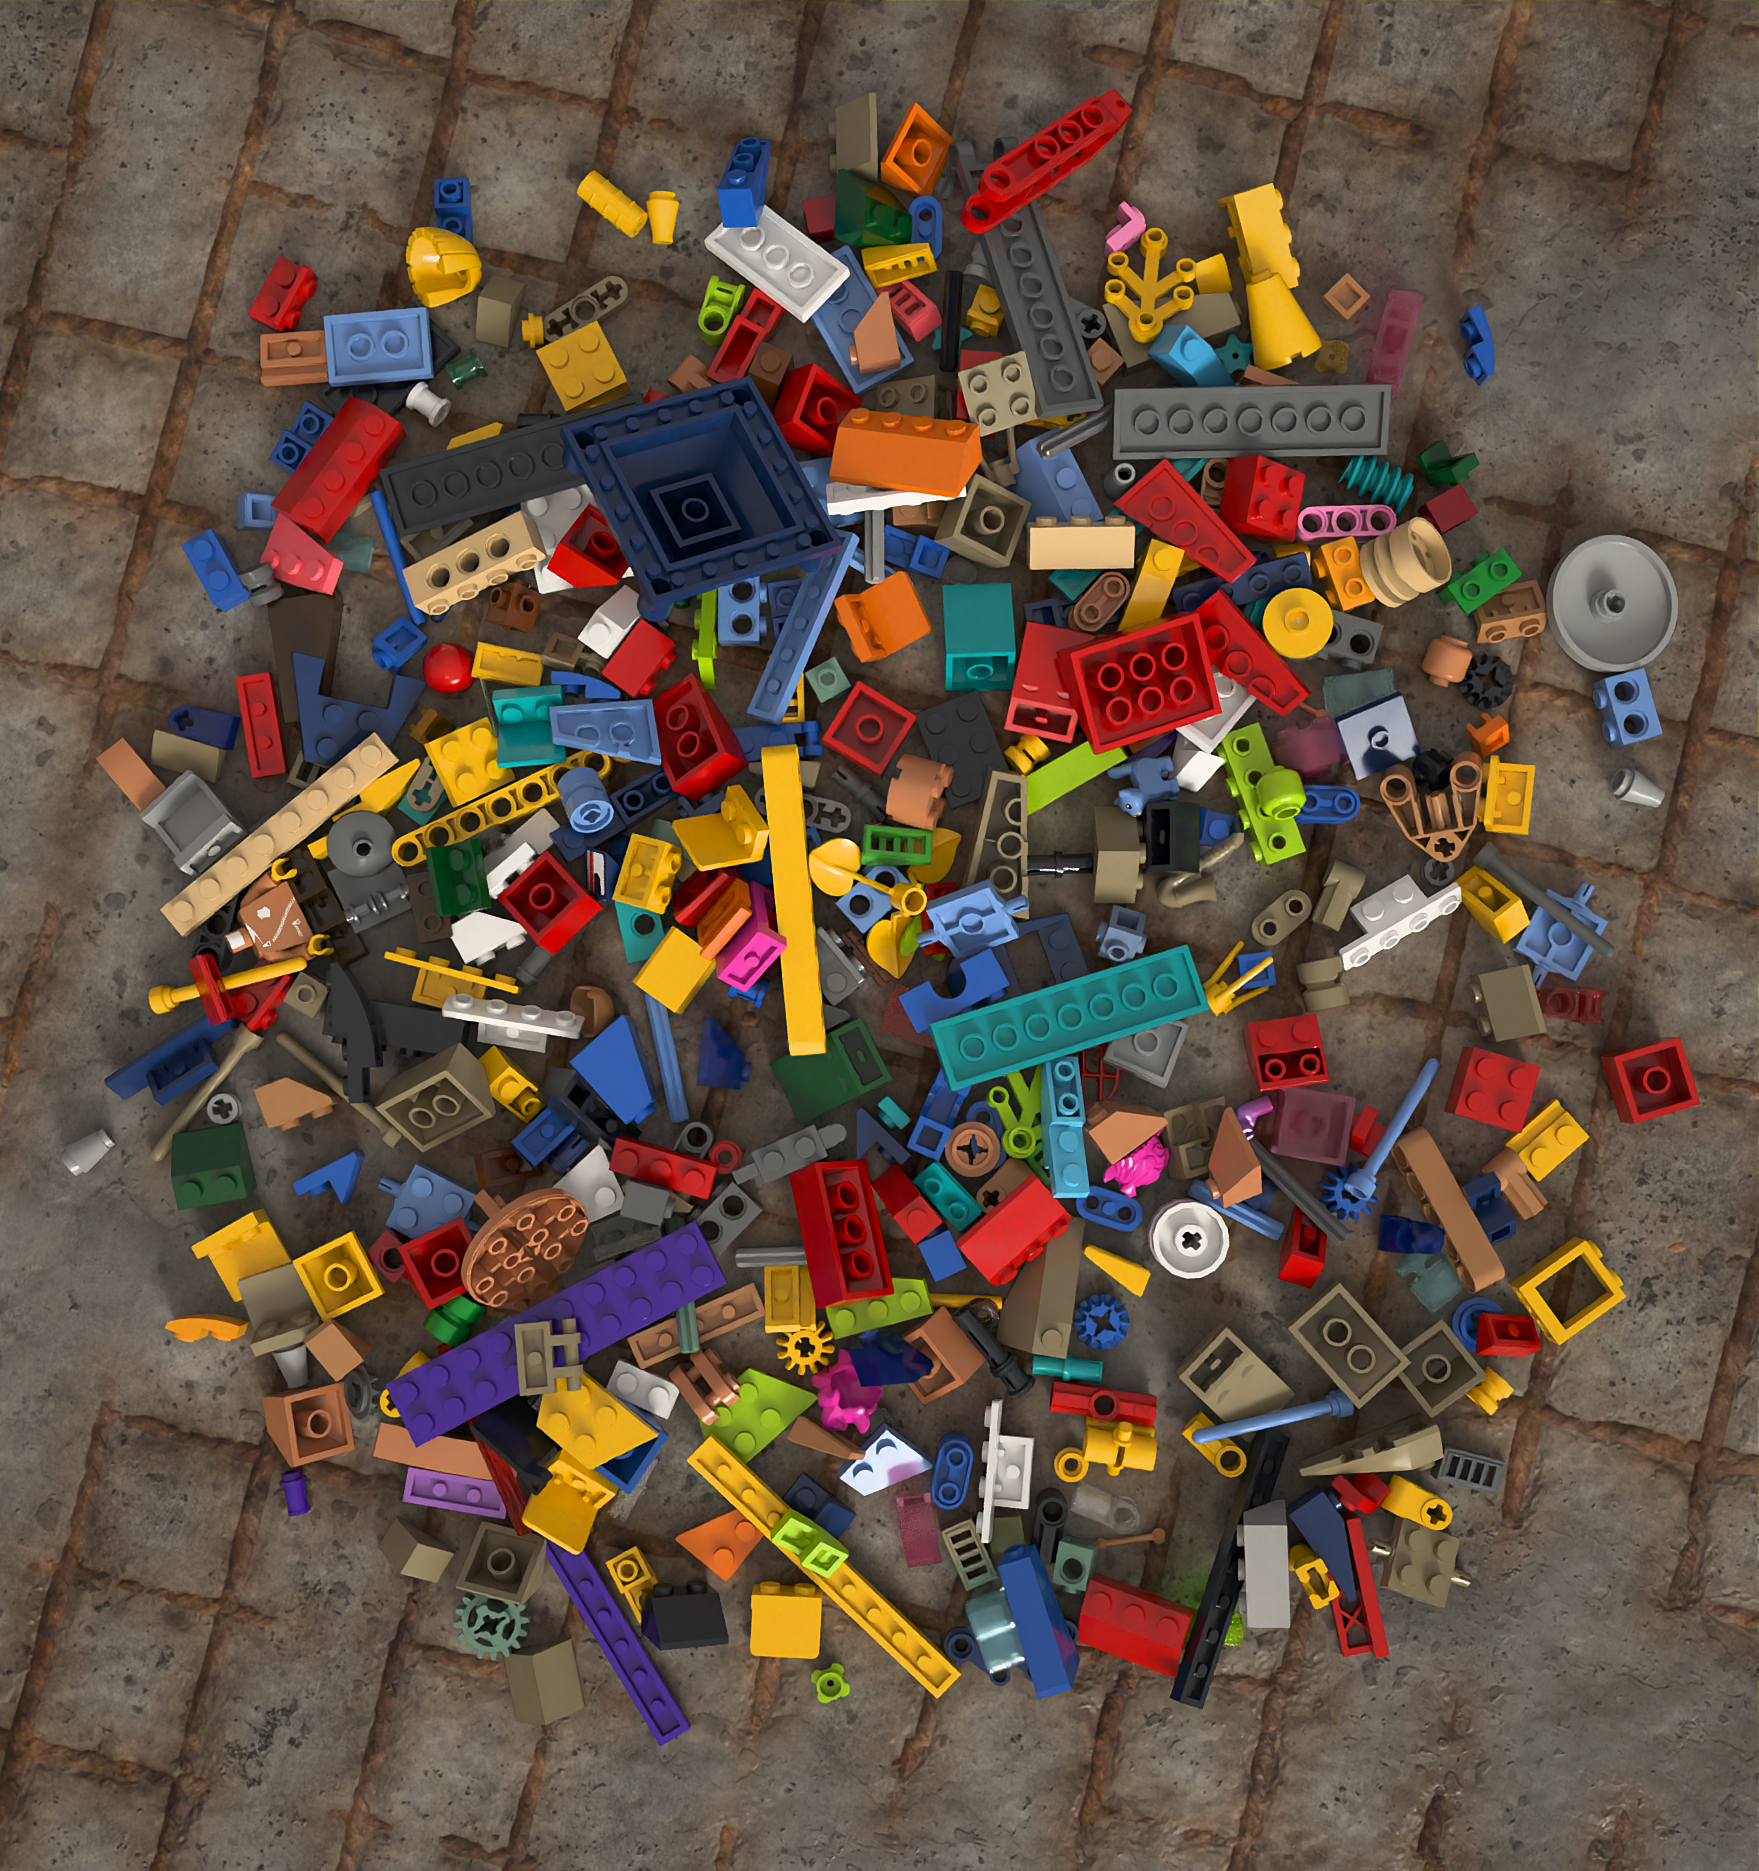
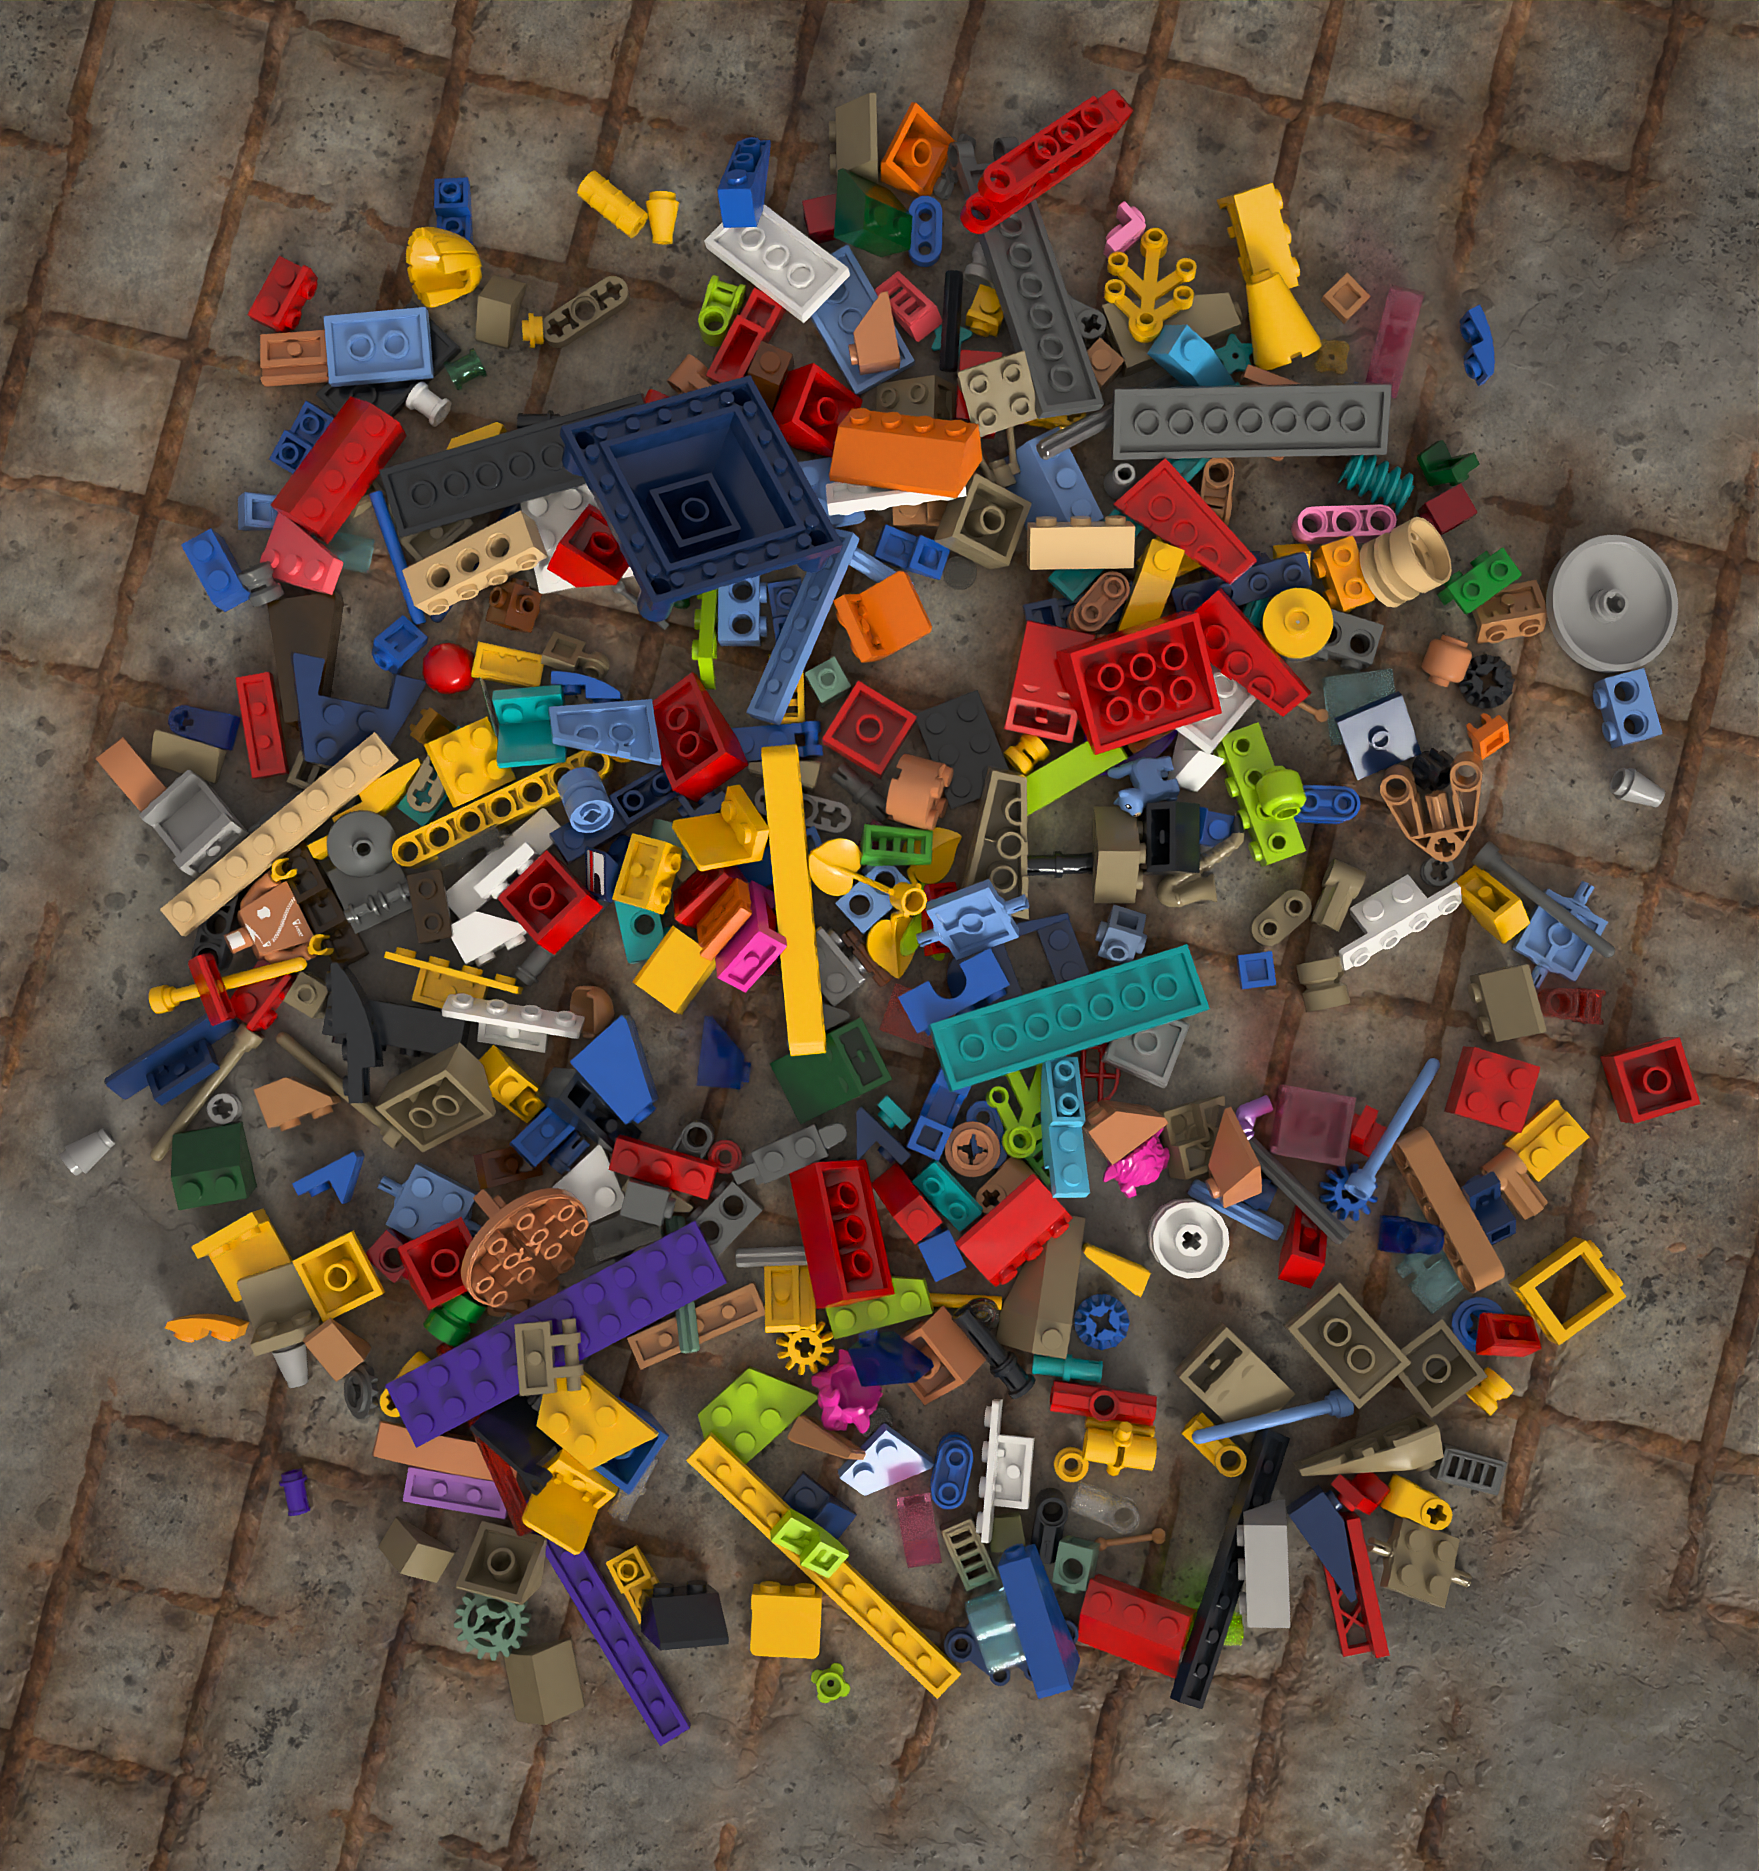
(309, 1422): nougat slope -> none
(458, 878): dark green bracket -> none
(584, 369): yellow brick -> none
(612, 623): white slope -> none
(640, 661): red piece -> none
(643, 1388): white plate -> none
(667, 1059): medium blue axle -> none
(722, 1542): orange wing -> none
(724, 1386): nougat brick -> none
(755, 993): blue bush -> none
(874, 546): light grey axle -> none
(888, 266): yellow slope -> none
(978, 637): teal slope -> none
(1107, 1209): blue plate -> none
(1212, 276): yellow slope -> none
(1220, 995): yellow plant -> none
(1261, 499): red brick -> none
(1285, 1052): red slope -> none
(1311, 749): clear pink brick -> none
(1312, 1575): yellow animal -> none
(1508, 797): yellow bracket -> none

